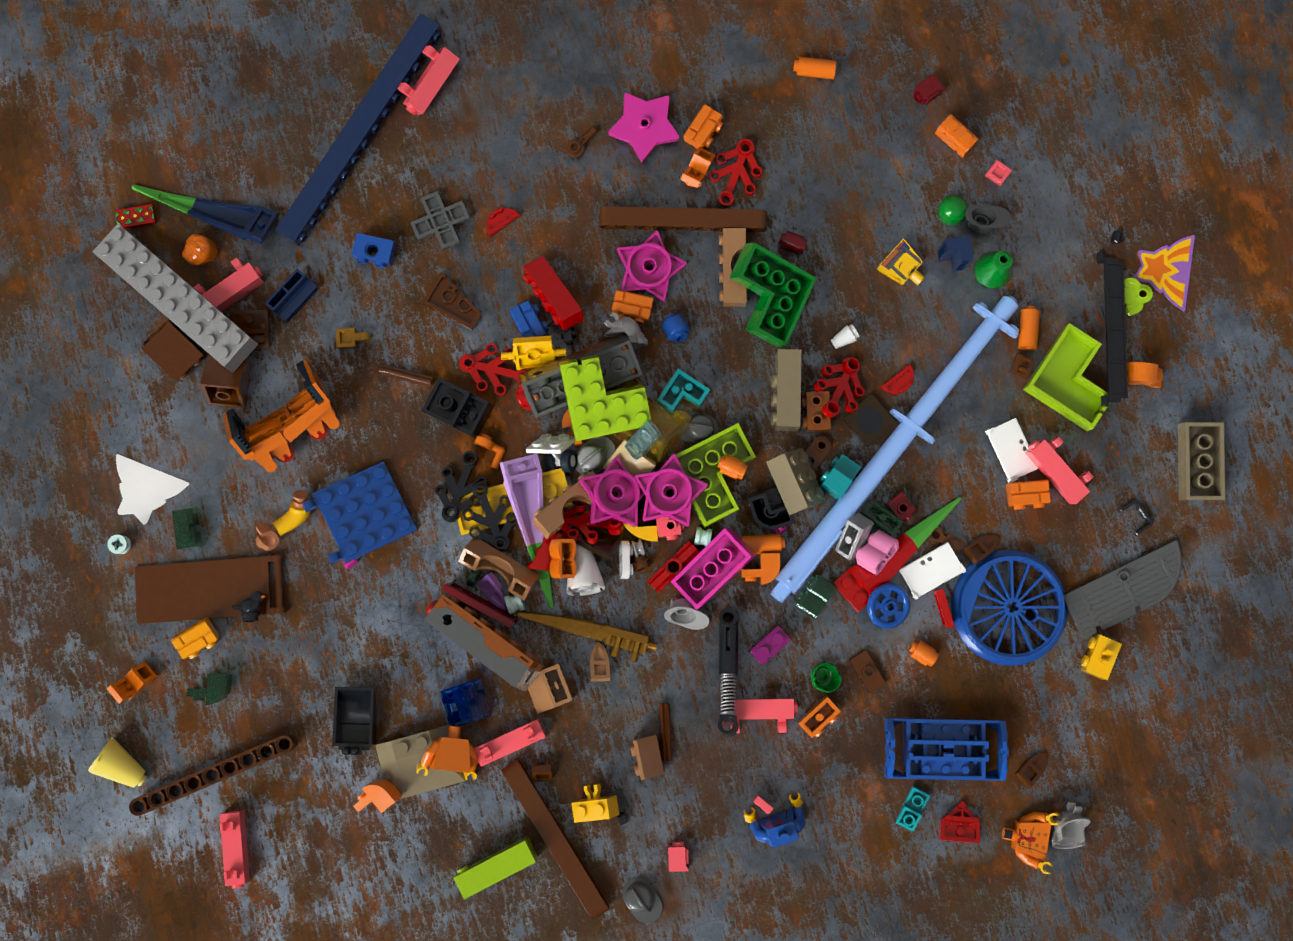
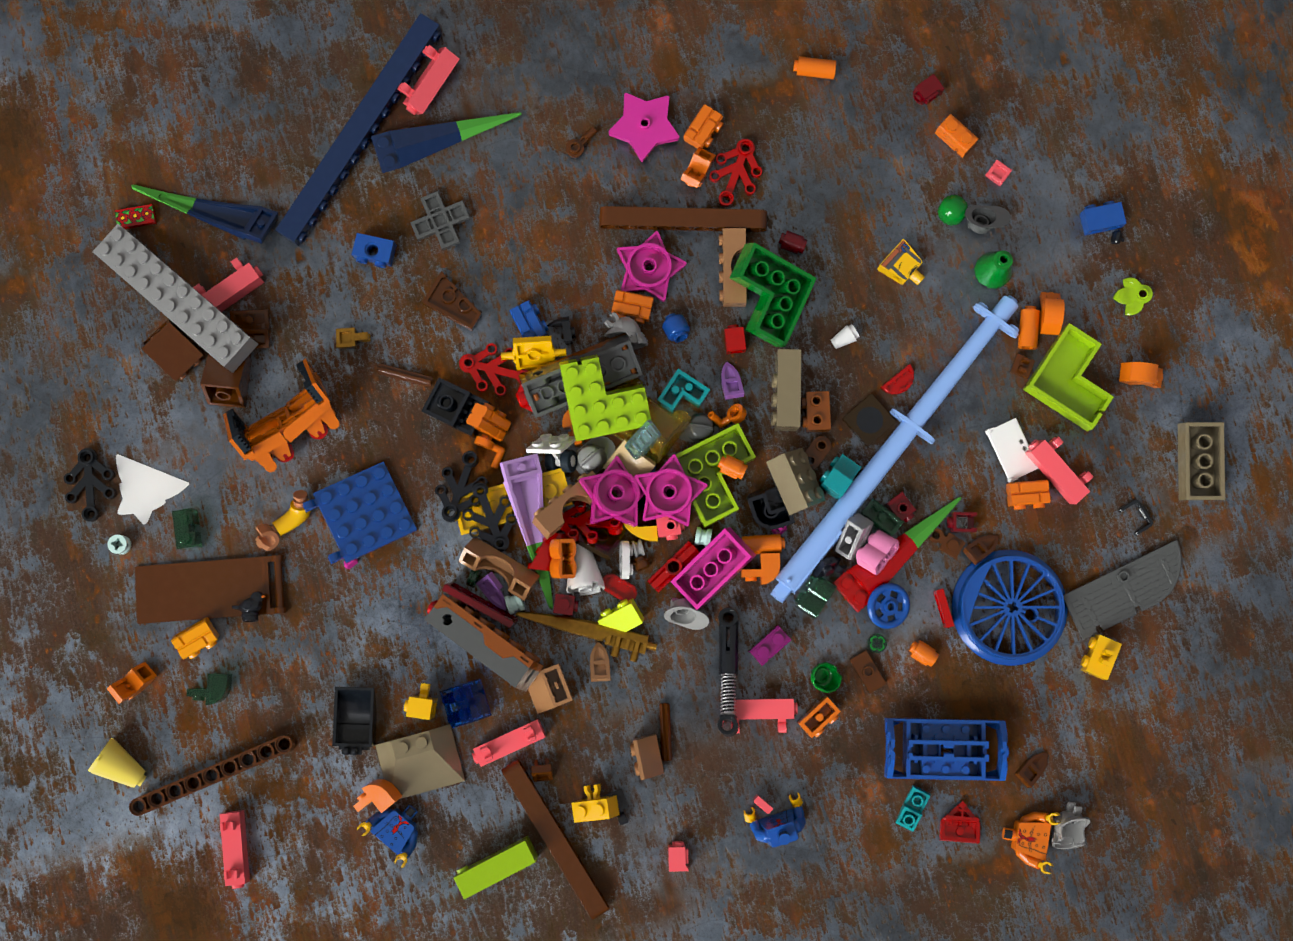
(88, 482): none -> black plant
(199, 250): orange hair -> none
(292, 295): dark blue piece -> none
(394, 830): none -> blue torso
(409, 145): none -> dark blue plate
(422, 705): none -> yellow brick
(450, 755): orange torso -> none
(488, 421): none -> orange brick
(500, 219): red tile -> none
(553, 293): red brick -> none
(565, 604): none -> dark red brick
(619, 587): none -> red tile
(623, 617): none -> neon yellow slope
(642, 900): dark grey piece -> none
(731, 382): none -> medium lavender plate
(734, 339): none -> red brick
(735, 414): none -> orange plate
(828, 566): none -> black plate
(841, 386): red plant -> none
(876, 643): none -> tile
(935, 570): white door -> none
(956, 250): dark blue piece -> none
(962, 522): none -> dark red window
(1051, 313): none -> orange brick
(1102, 218): none -> blue brick
(1115, 330): black piece -> none
(1168, 270): sticker -> none

